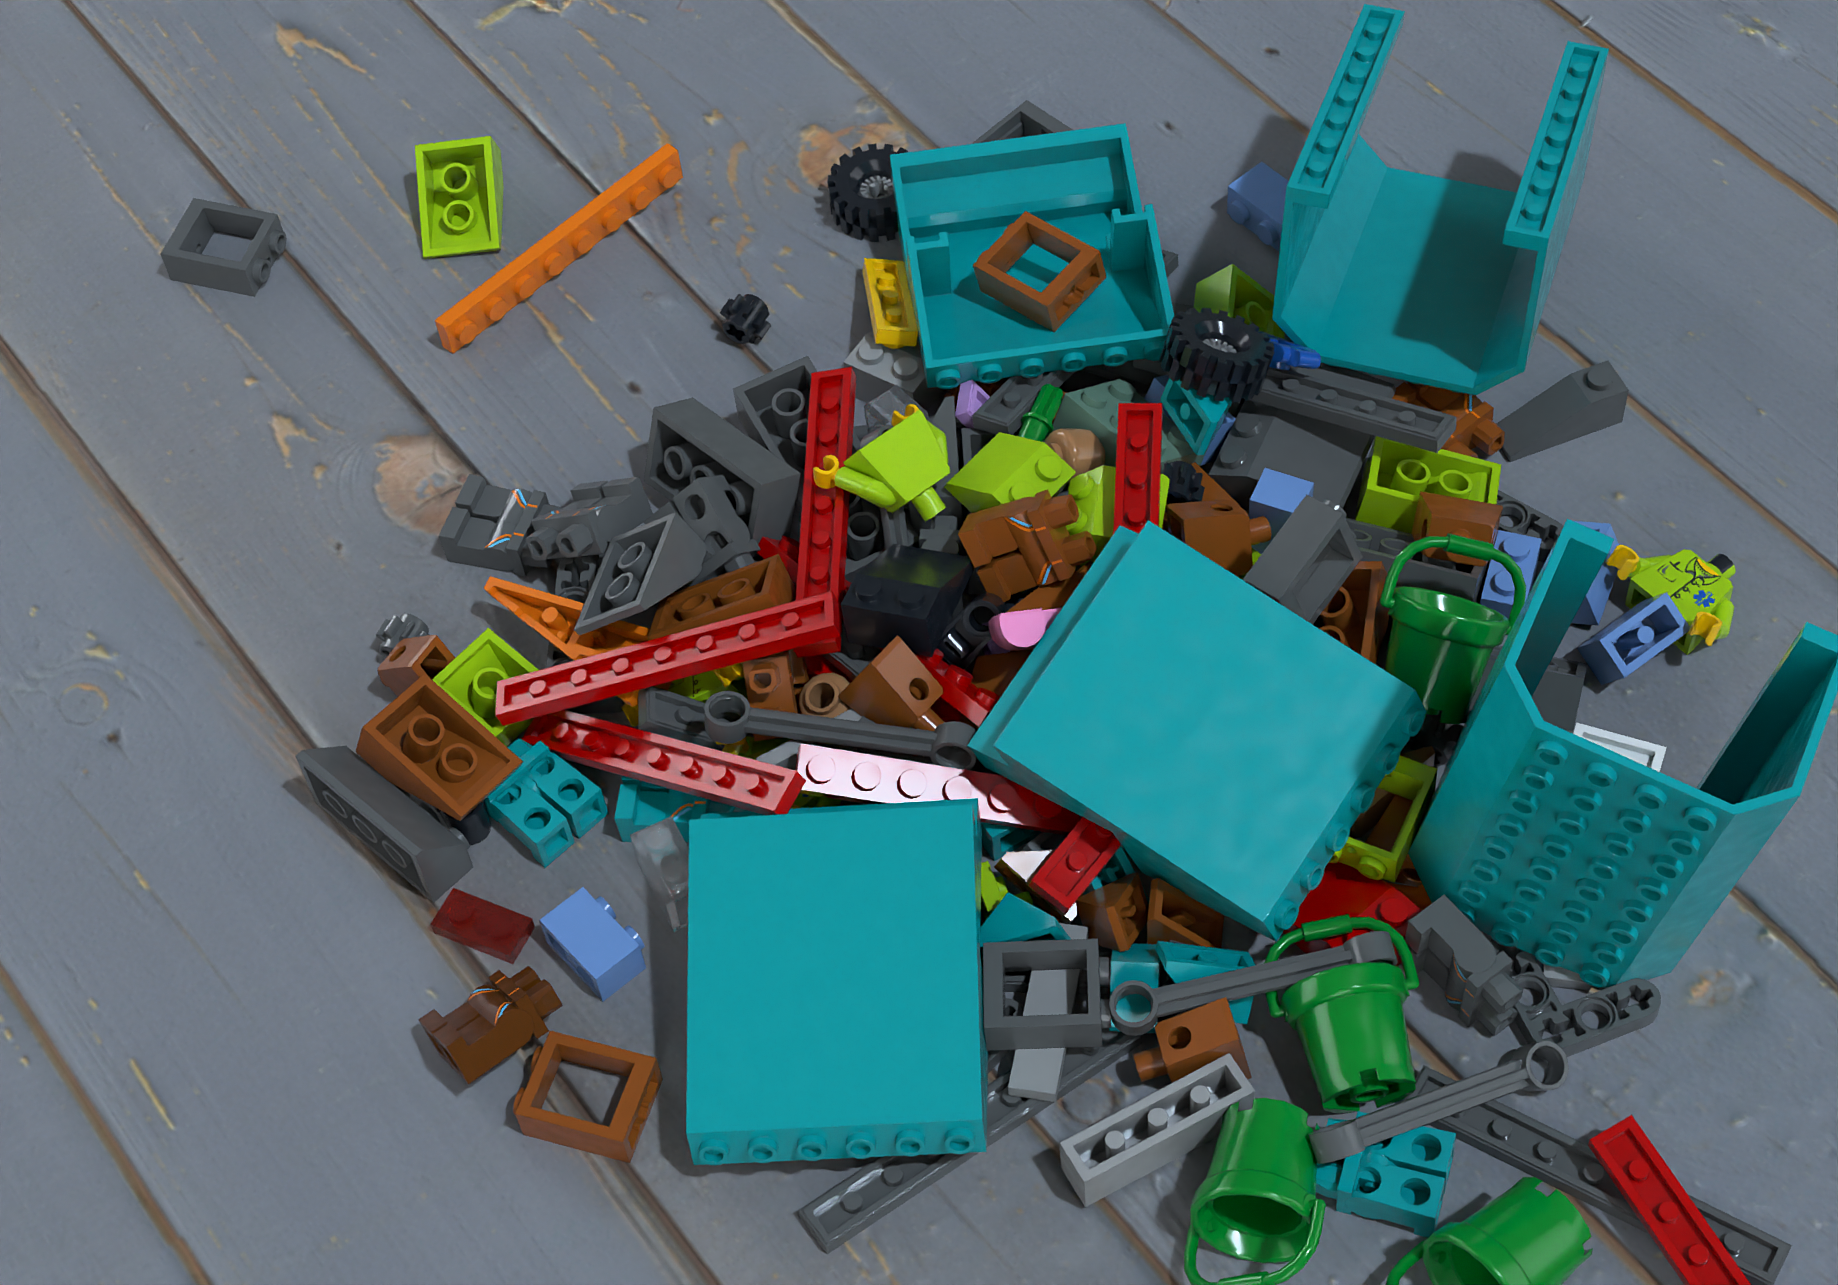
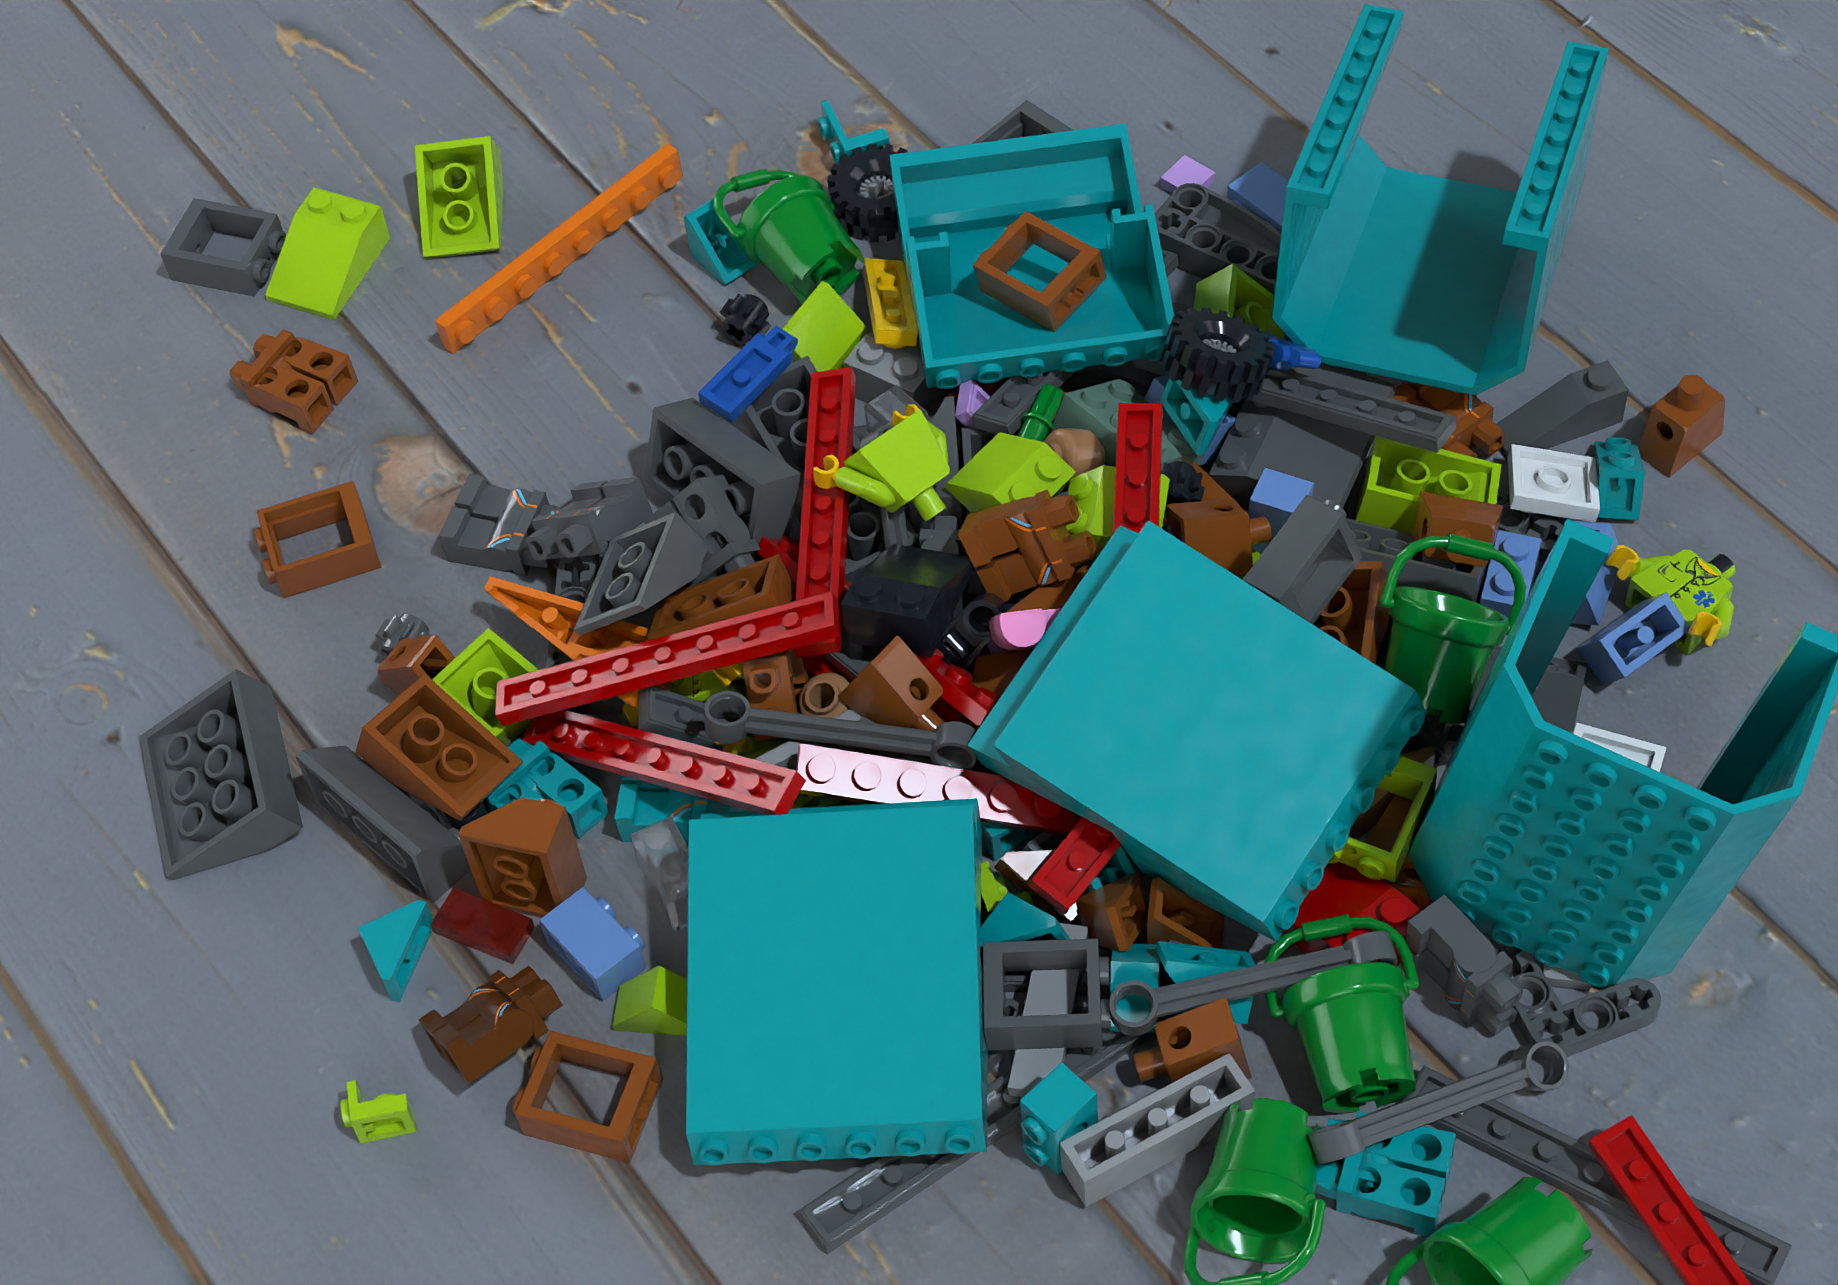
(220, 778): none -> dark grey slope
(295, 378): none -> dark orange hips
(308, 514): none -> dark orange window
(327, 253): none -> lime slope
(379, 1118): none -> lime bracket
(397, 944): none -> teal slope
(524, 856): none -> dark orange slope
(652, 1003): none -> lime slope
(714, 245): none -> teal slope
(748, 373): none -> blue hinge
(792, 232): none -> green piece
(825, 329): none -> lime slope
(840, 145): none -> teal bracket
(1053, 1112): none -> teal brick
(1186, 171): none -> lavender tile
(1215, 233): none -> dark grey beam
(1553, 483): none -> white plate
(1619, 478): none -> teal bracket
(1692, 415): none -> dark orange torso

